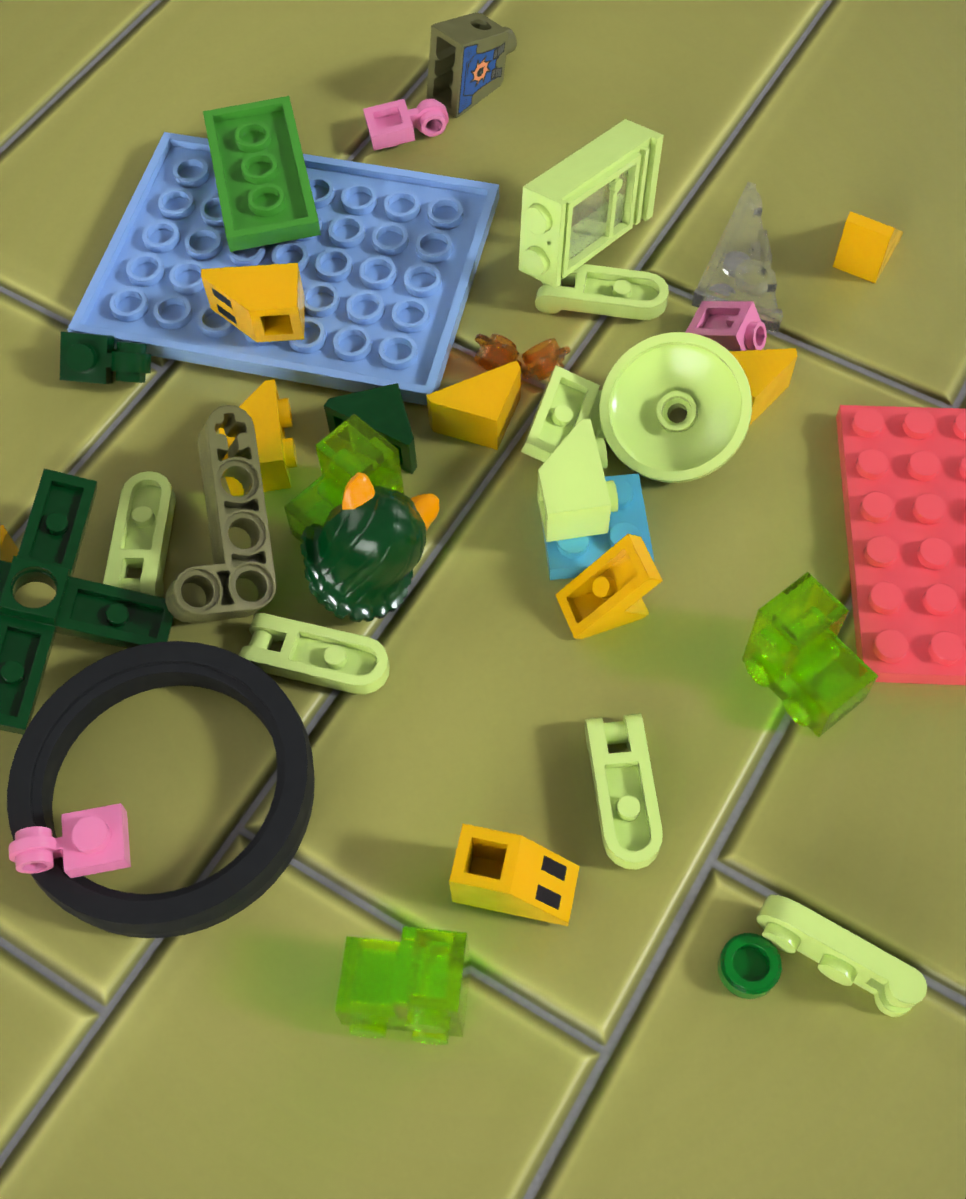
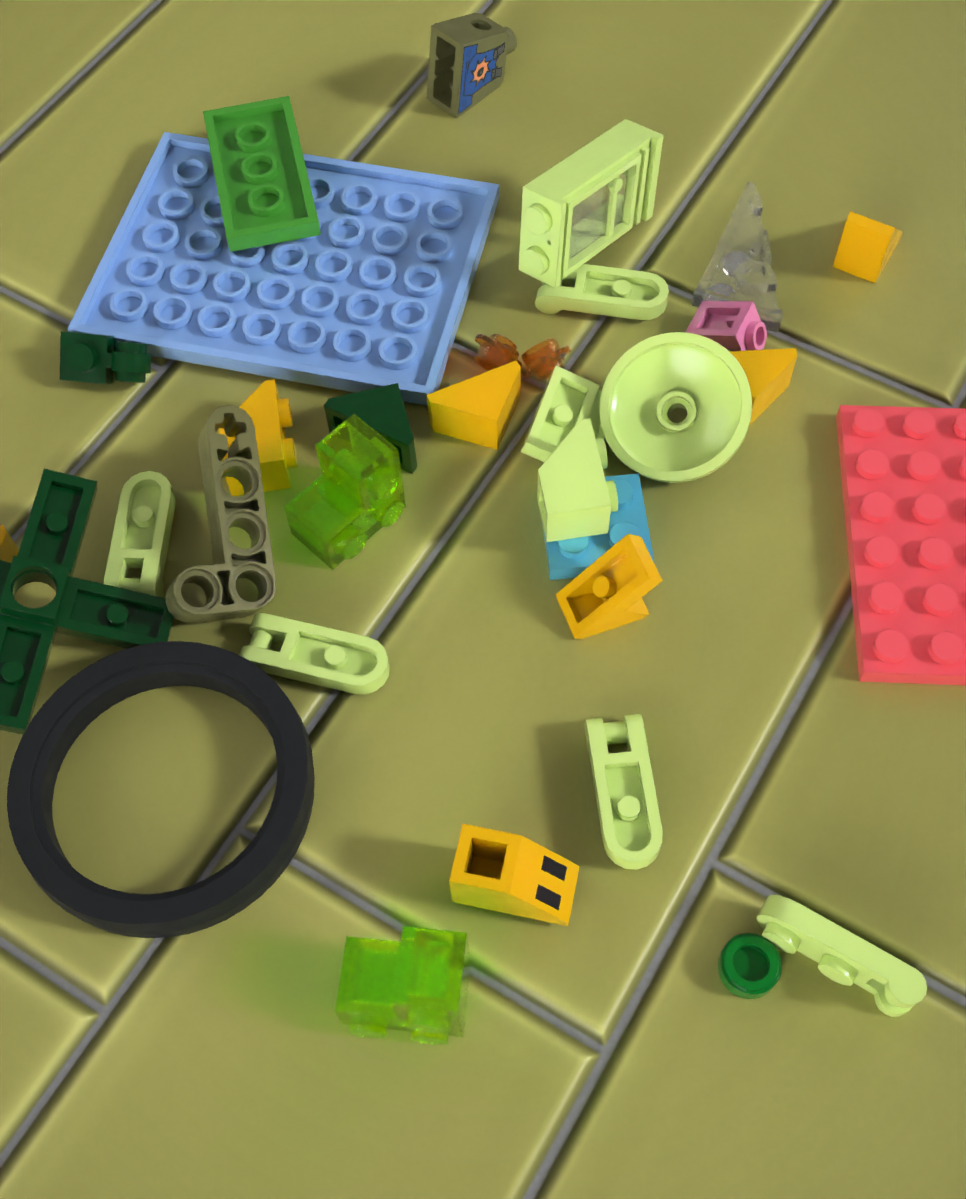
(90, 843): bright pink plate -> none
(259, 299): yellow slope -> none
(367, 549): dark green hair -> none
(394, 124): bright pink plate -> none
(803, 660): clear neon green brick -> none

